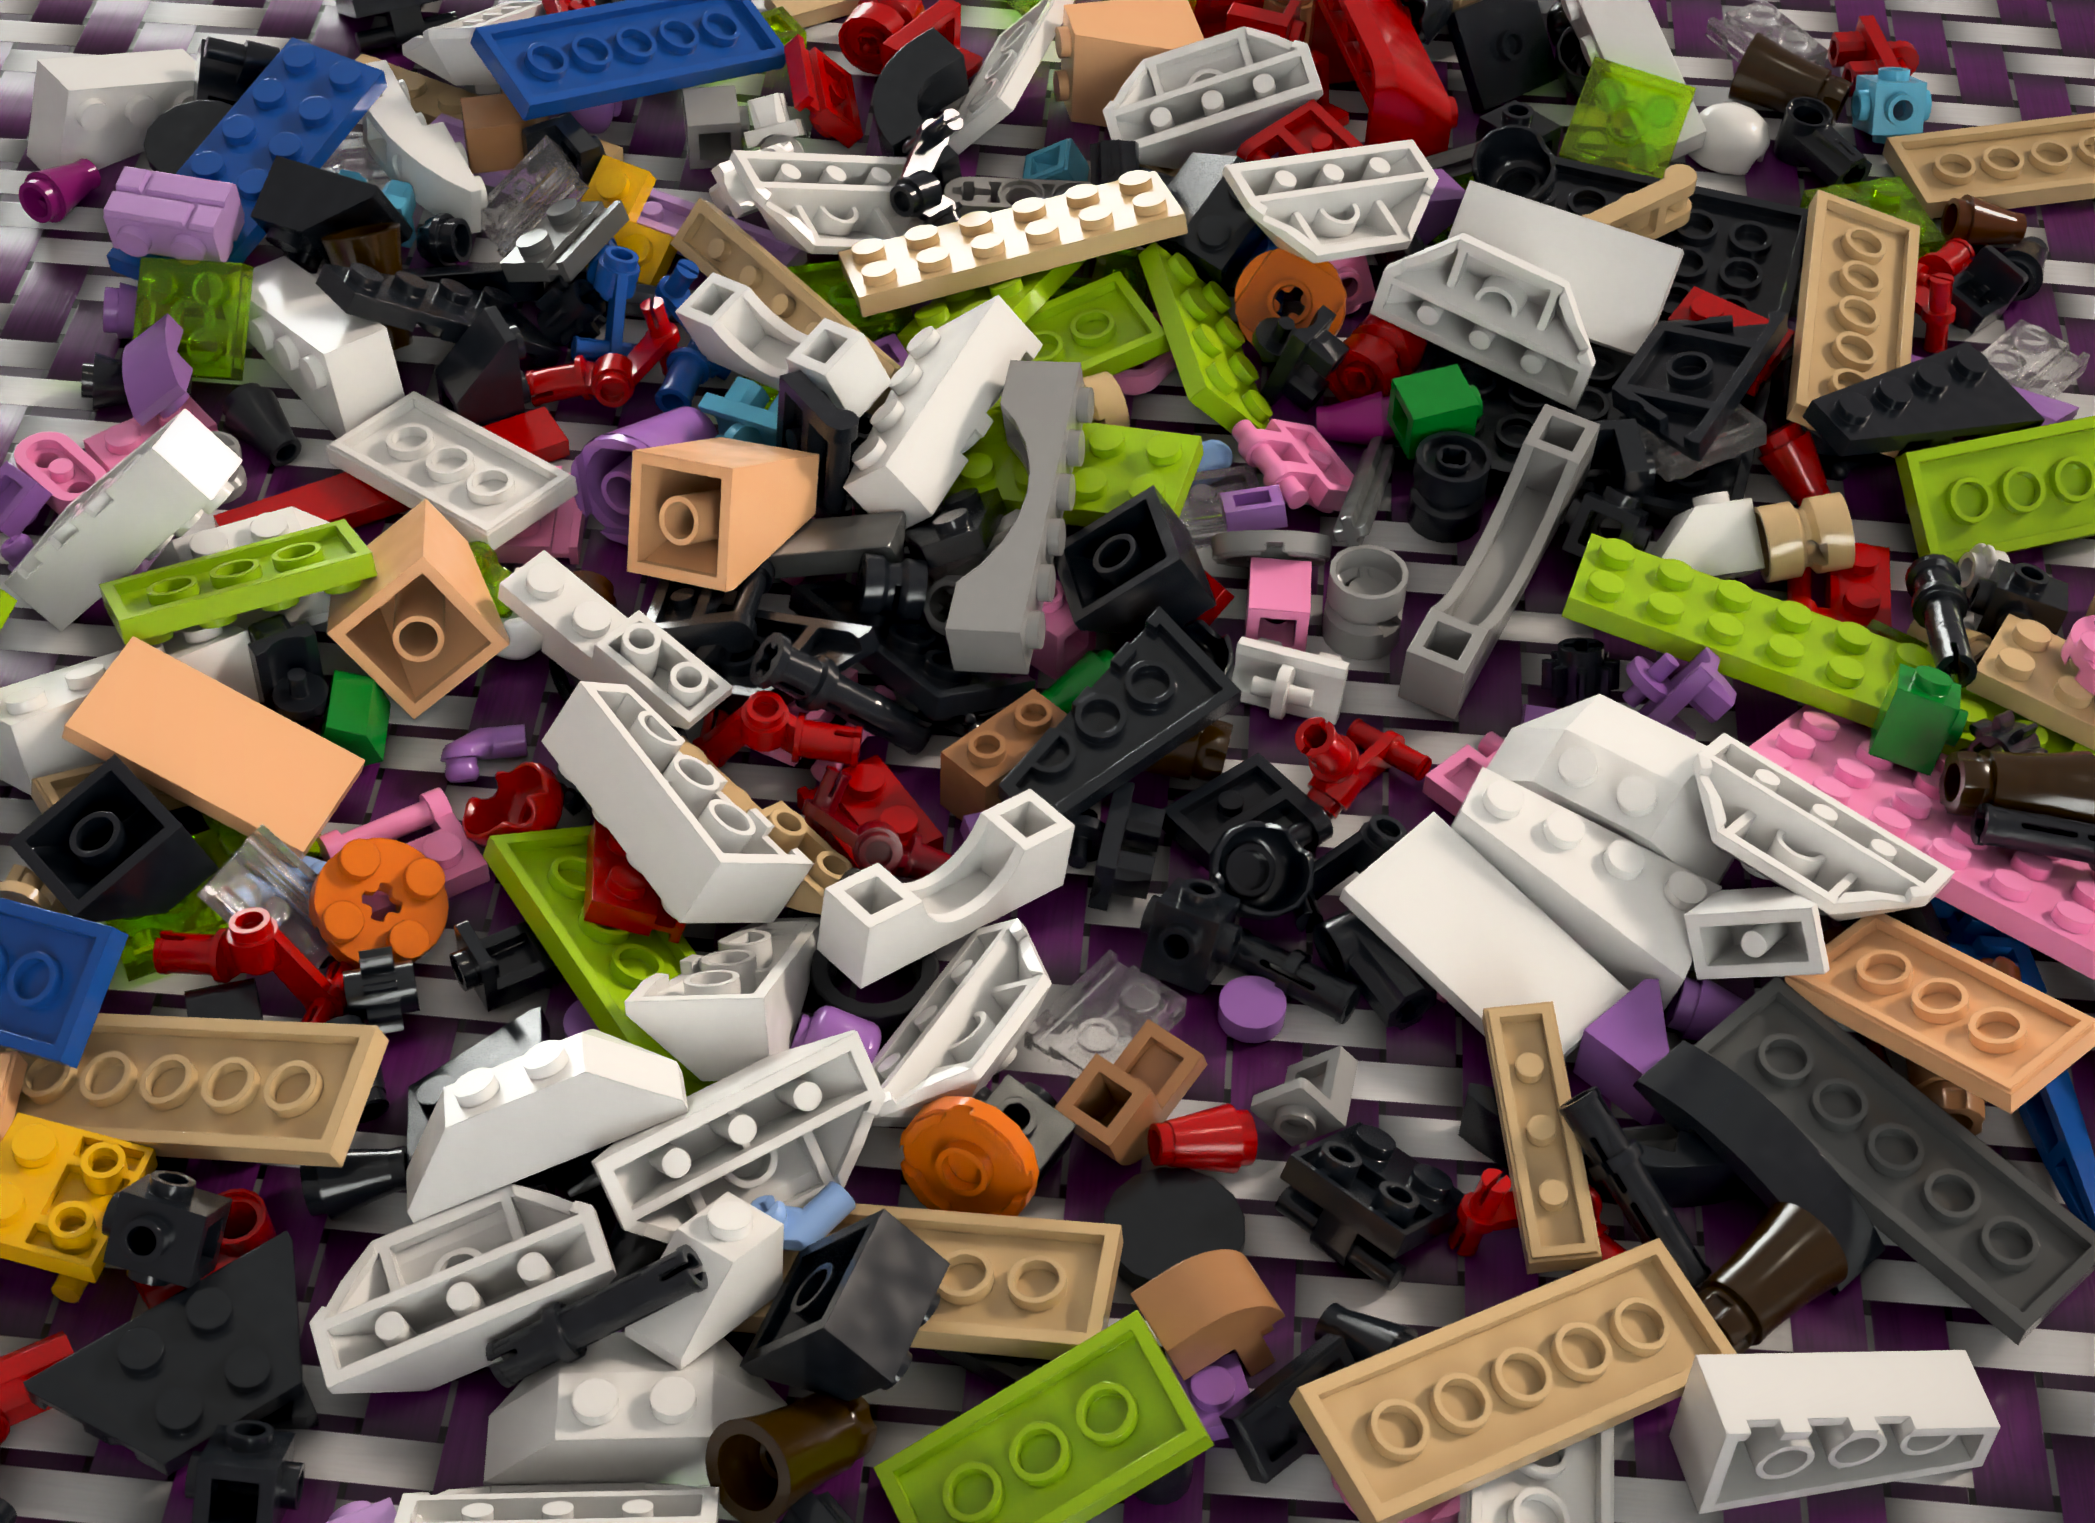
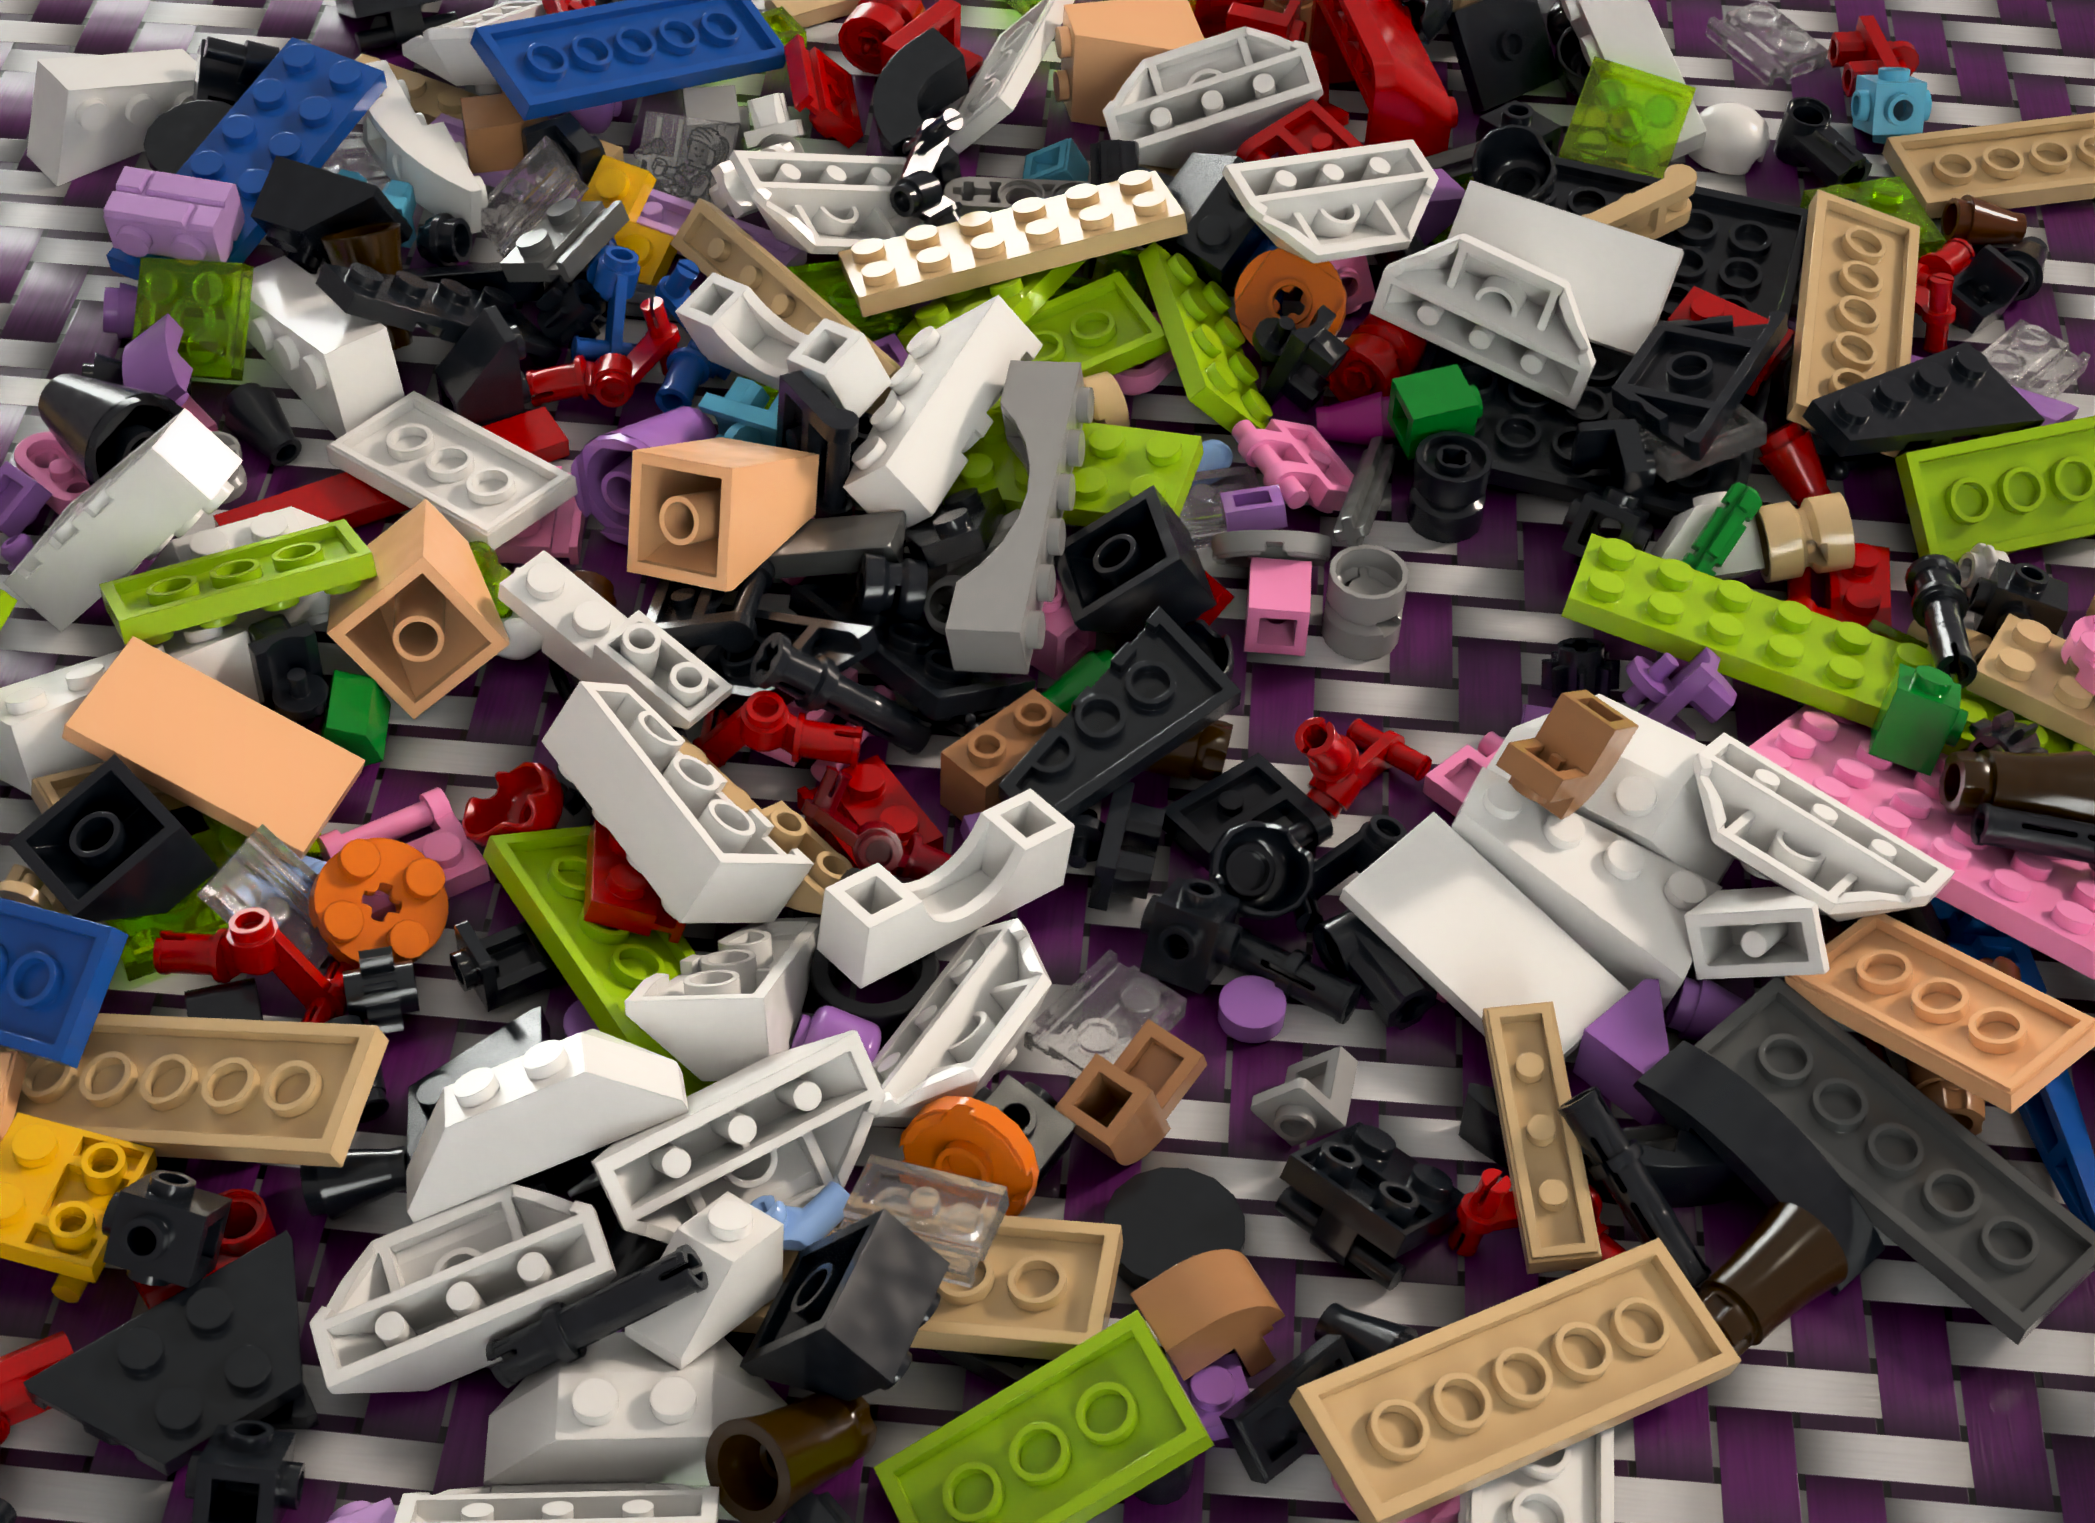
(58, 190): magenta cone -> none
(101, 420): none -> black cone
(482, 744): medium lavender arm -> none
(683, 153): none -> clear piece
(942, 1208): none -> clear plate
(1205, 1140): red cone -> none
(1289, 679): white hips -> none
(1473, 613): light grey arch -> none
(1569, 753): none -> medium nougat brick
(1723, 528): none -> green axle
(1775, 76): dark brown plant -> none
(1826, 1423): white wedge -> none

